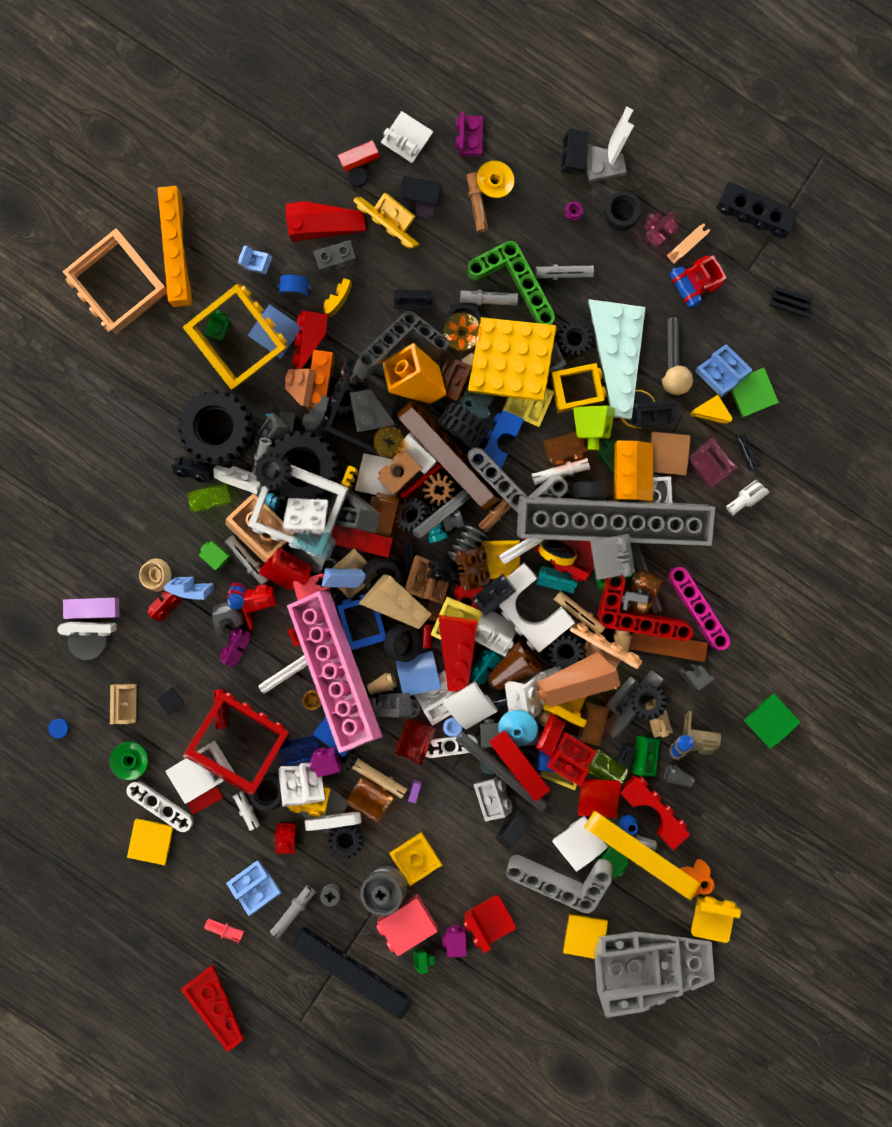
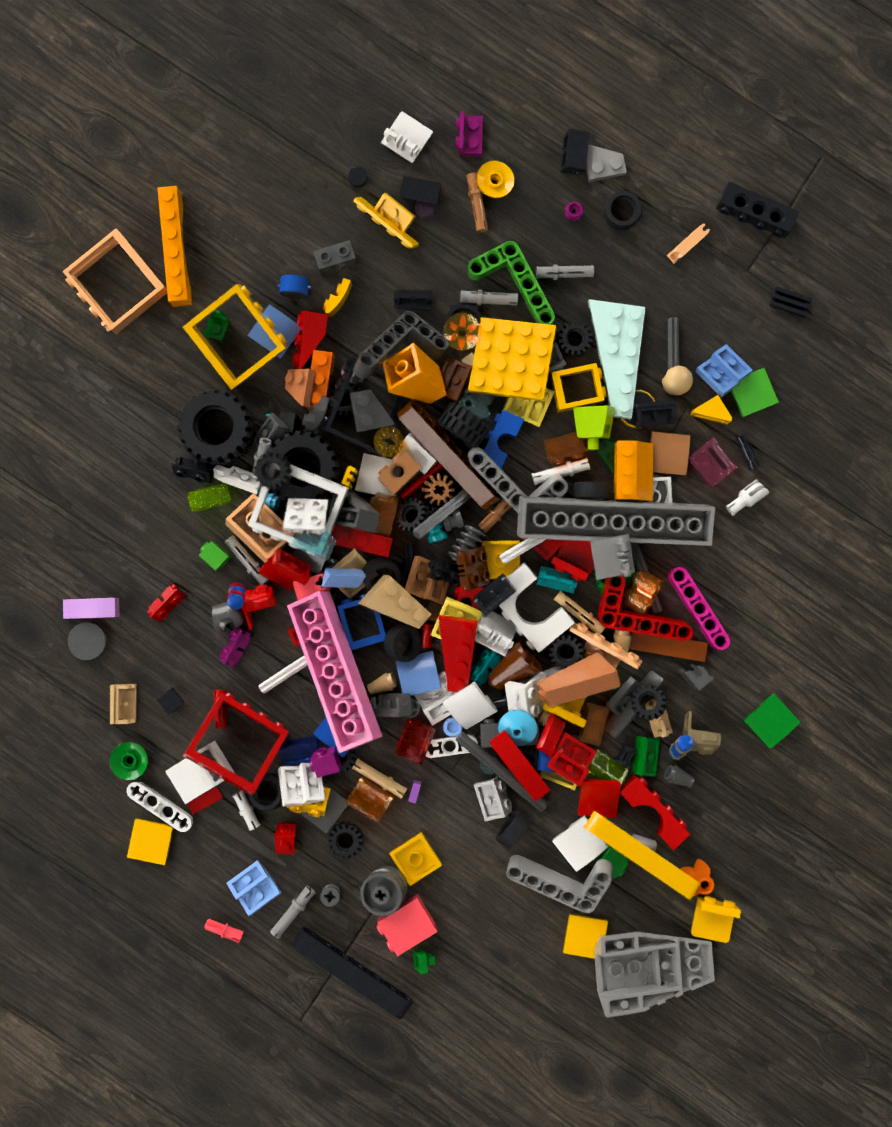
(59, 728): blue tile -> none
(86, 628): white hinge -> none
(155, 574): tan hat -> none
(186, 588): light blue slope -> none
(213, 1006): red wing -> none
(254, 260): light blue bracket -> none
(310, 699): pearl gold wheel -> none
(316, 220): red wedge -> none
(332, 821): white beam -> none
(358, 156): tile -> none
(455, 941): magenta brick -> none
(488, 922): red bracket -> none
(558, 551): tile -> none
(620, 135): white slope -> none
(626, 821): blue cone -> none
(639, 595): black bracket -> none
(654, 234): clear pink hips -> none
(695, 281): red piece -> none

